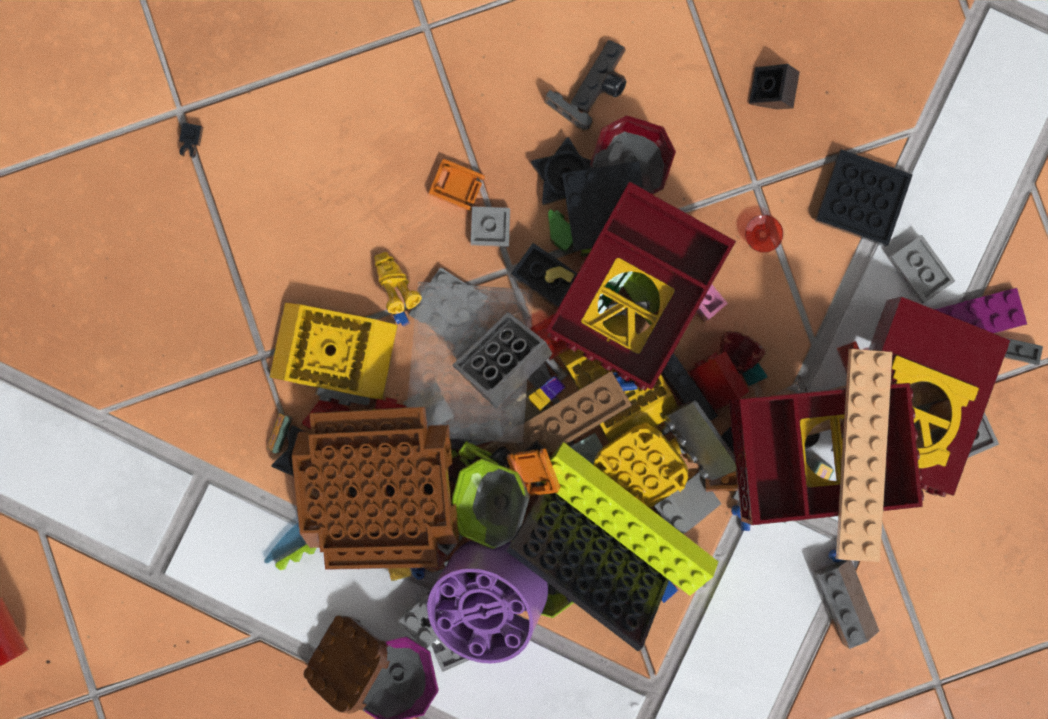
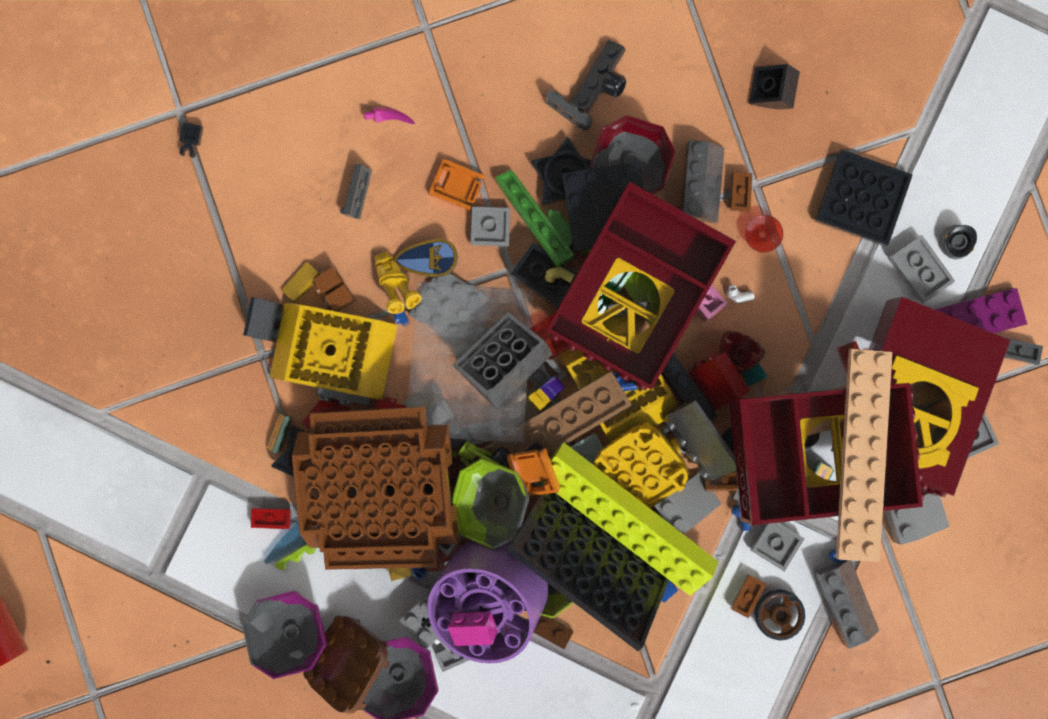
(263, 319): none -> black slope
(271, 518): none -> red plate
(284, 634): none -> dark grey rock
(300, 282): none -> yellow slope
(333, 289): none -> dark orange piece
(357, 192): none -> dark grey hinge
(382, 114): none -> dark pink bar
(428, 258): none -> shield
(472, 628): none -> dark pink brick
(534, 218): none -> bright green plate
(553, 631): none -> reddish brown plate
(702, 180): none -> flat silver slope
(737, 296): none -> white arm
(741, 192): none -> dark orange plate
(748, 596): none -> dark orange plate
(777, 545): none -> light grey plate
(789, 600): none -> reddish brown wheel
(919, 522): none -> light grey slope
(958, 241): none -> dark grey piece

